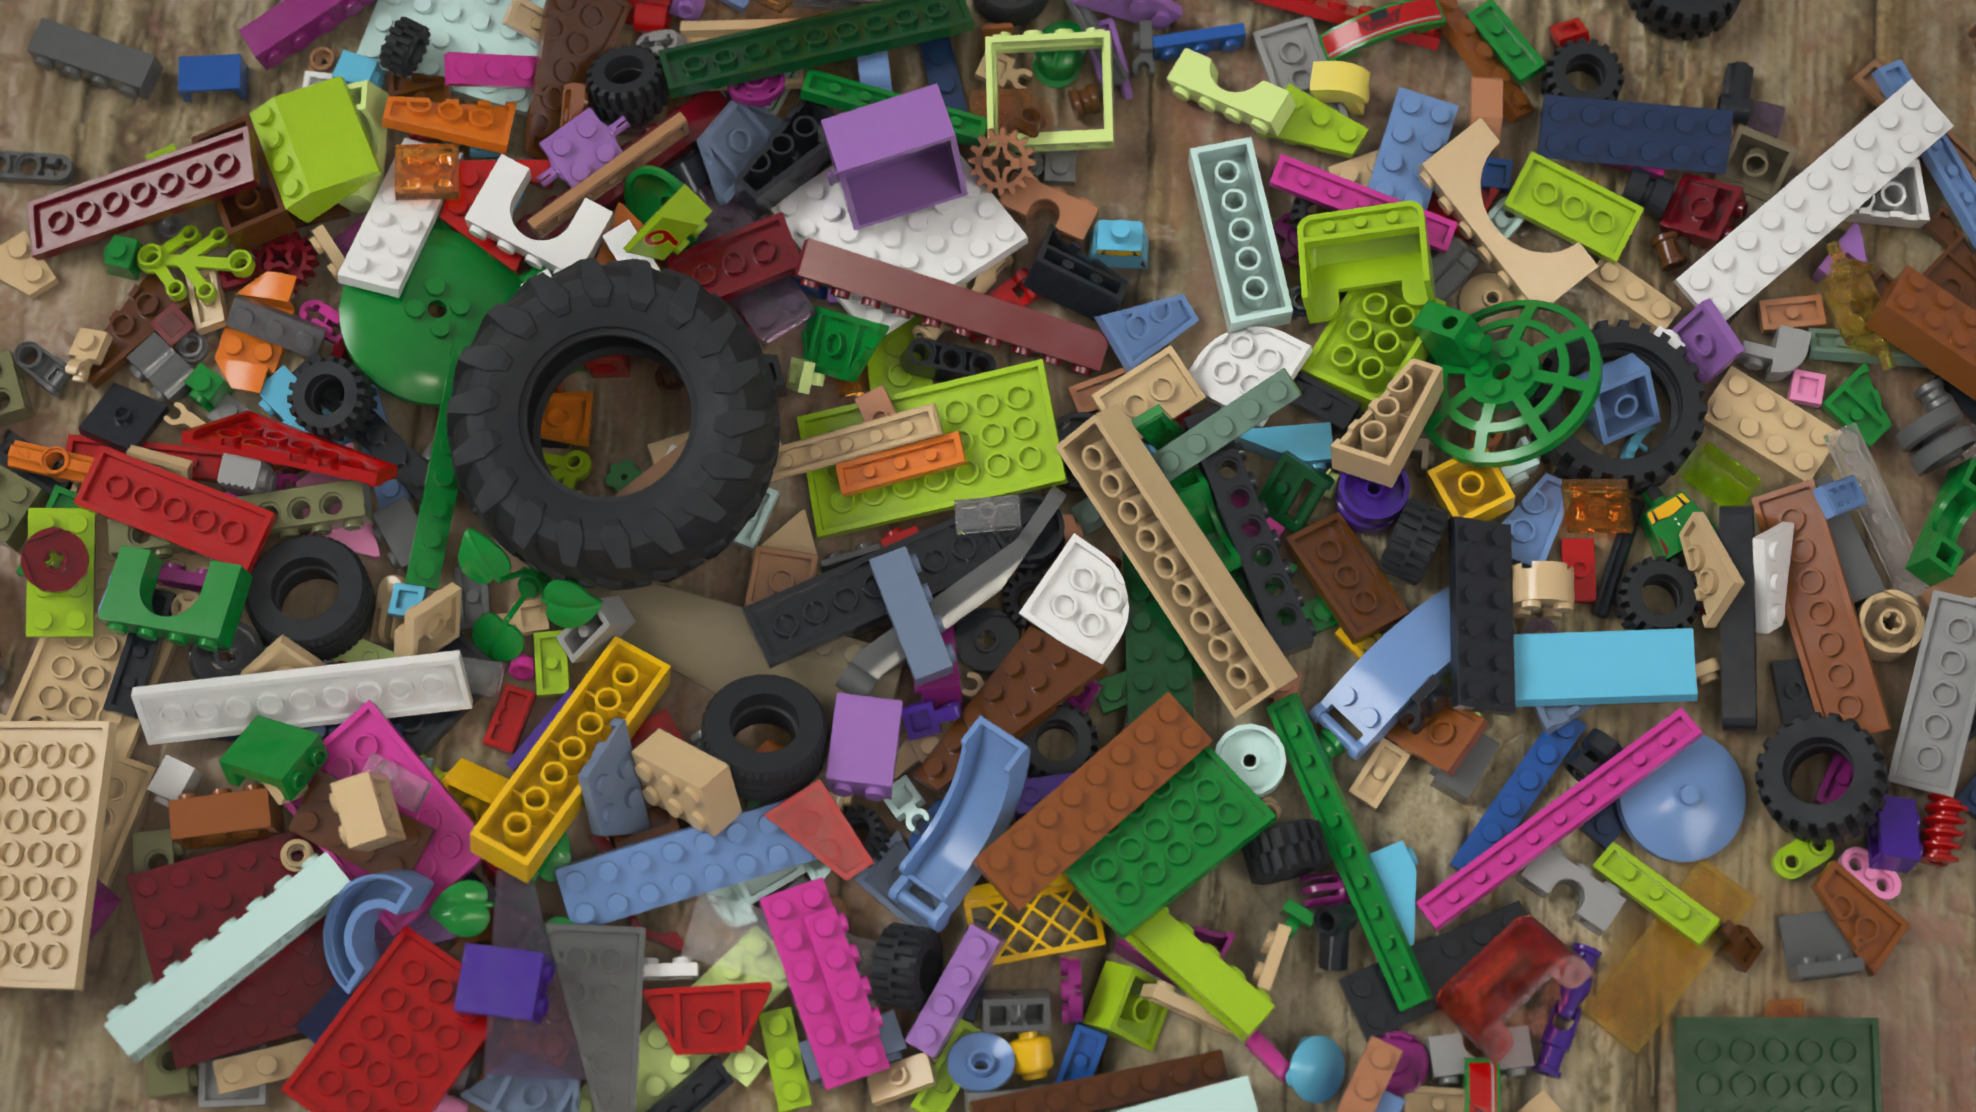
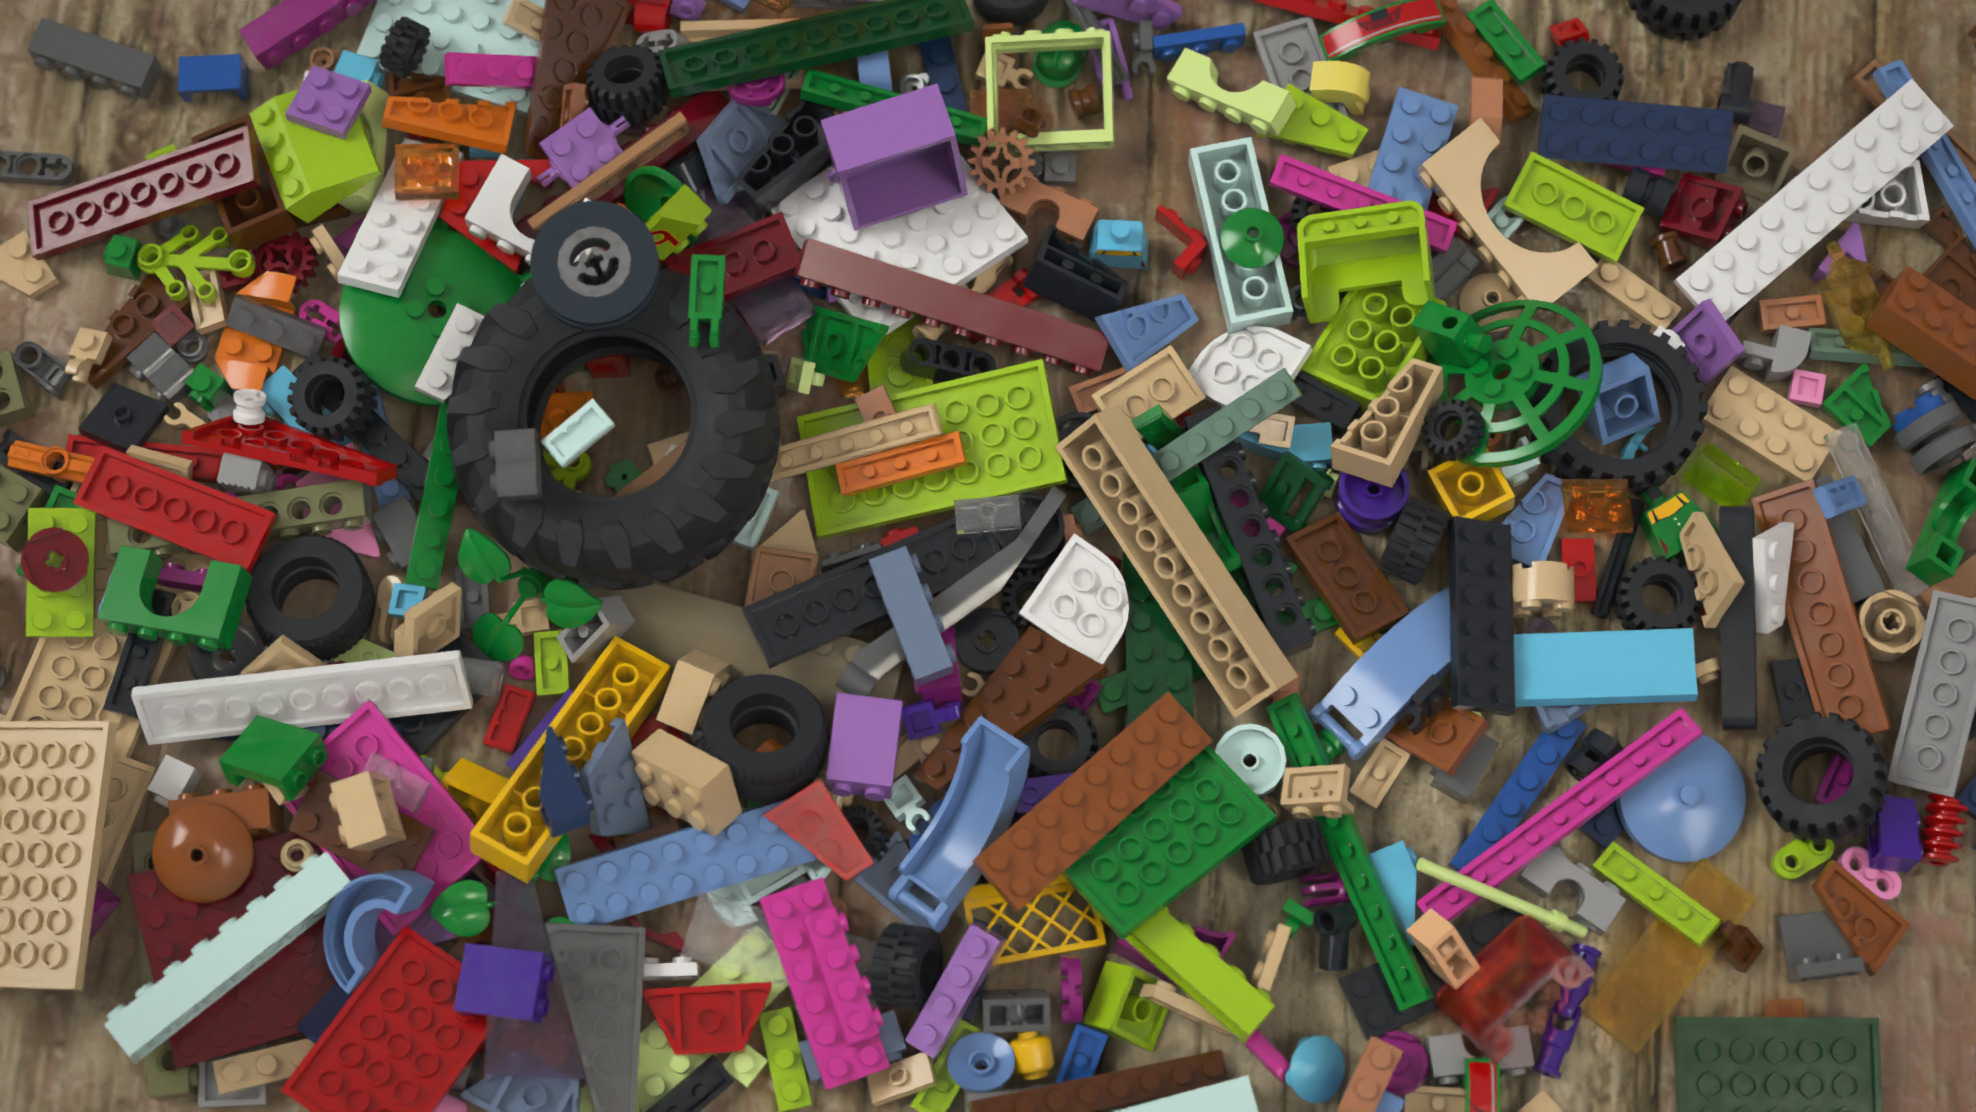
(225, 849): none -> dark orange dish
(249, 406): none -> white wheel
(328, 102): none -> medium lavender plate
(439, 370): none -> white wing
(516, 465): none -> dark grey brick
(560, 796): none -> dark blue slope
(561, 284): none -> black wheel
(578, 433): none -> light aqua plate
(691, 688): none -> tan brick
(706, 296): none -> green hinge
(907, 82): none -> flat silver plate
(1191, 258): none -> red bracket
(1248, 251): none -> green dish
(1275, 431): none -> tan plate
(1316, 791): none -> tan bracket
(1443, 949): none -> light nougat brick
(1467, 437): none -> black tyre
(1497, 174): blue plate -> none
(1553, 919): none -> yellowish green bar
(1923, 405): none -> blue plate

